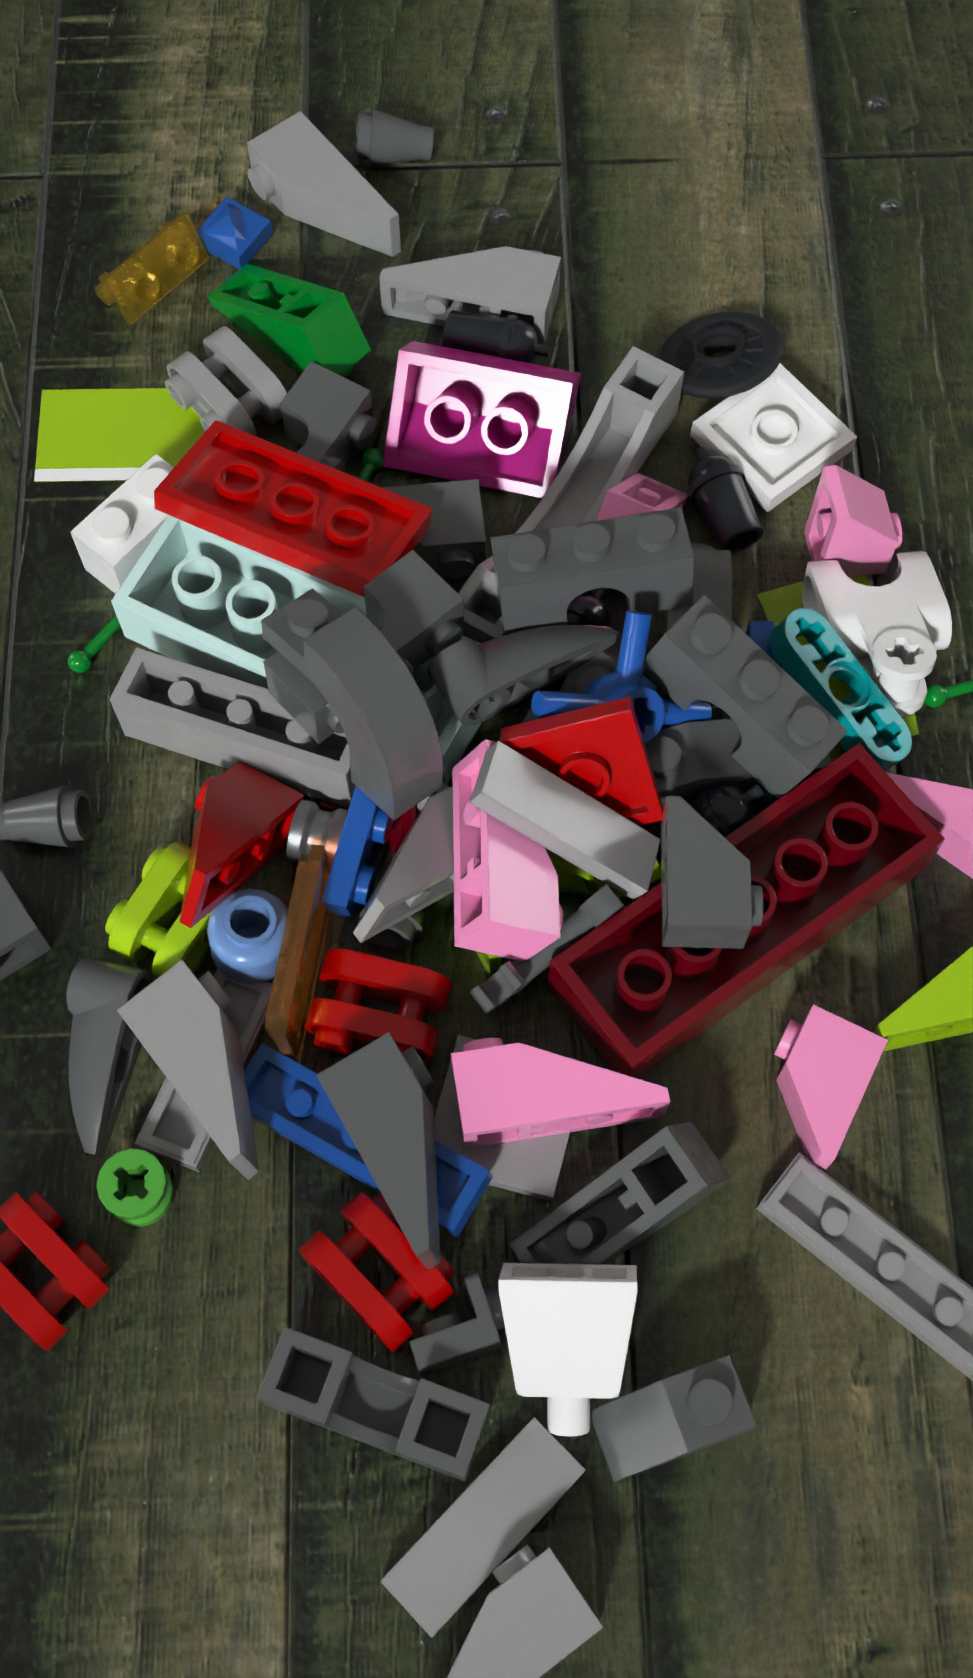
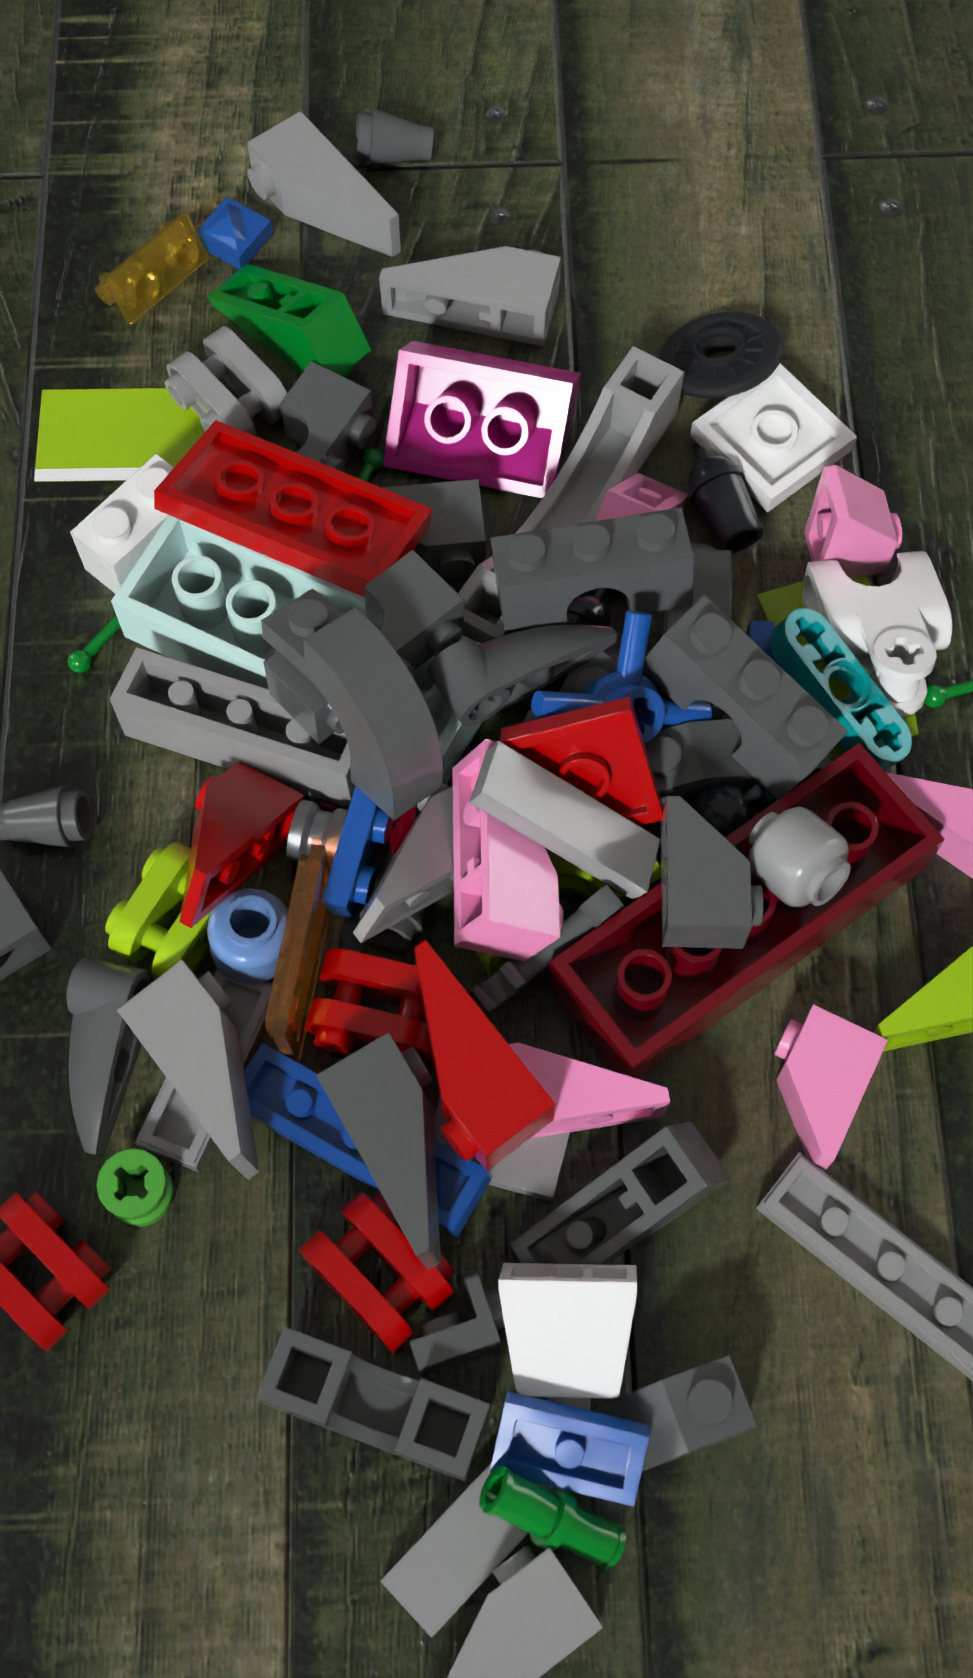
(482, 1082): none -> red slope
(493, 336): black piece -> none
(552, 1518): none -> green pin
(571, 1448): none -> plate
(798, 857): none -> light grey head

